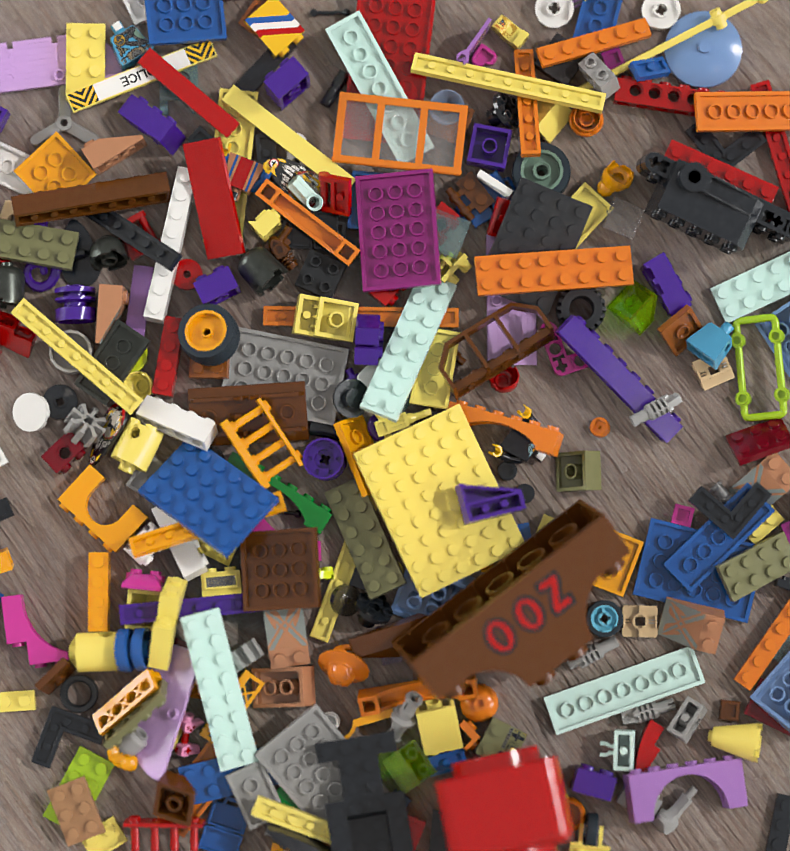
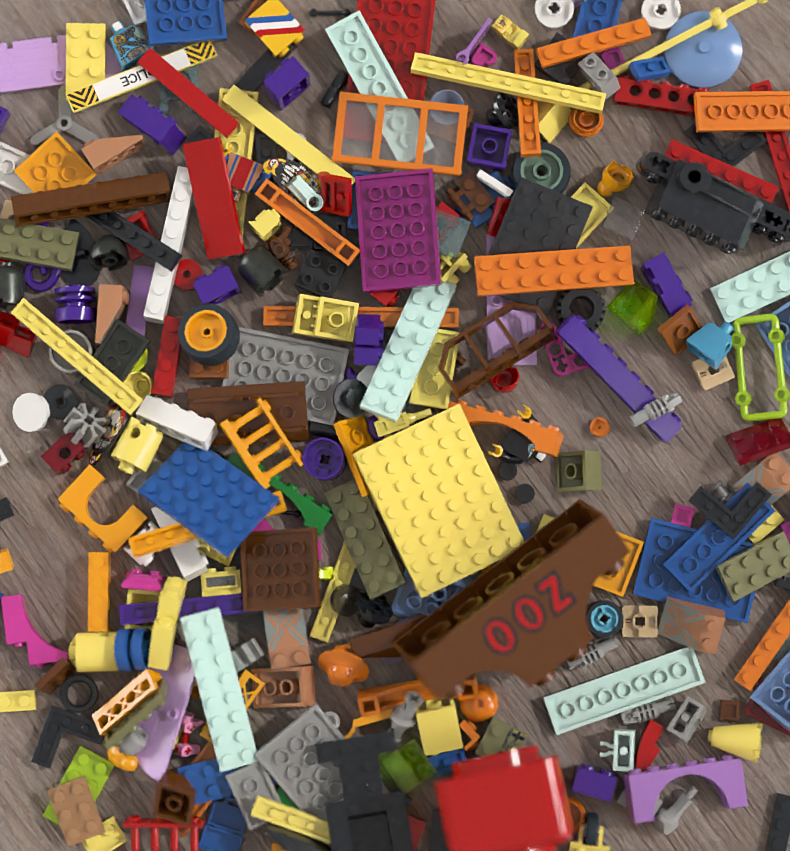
(485, 503): dark purple wedge -> none

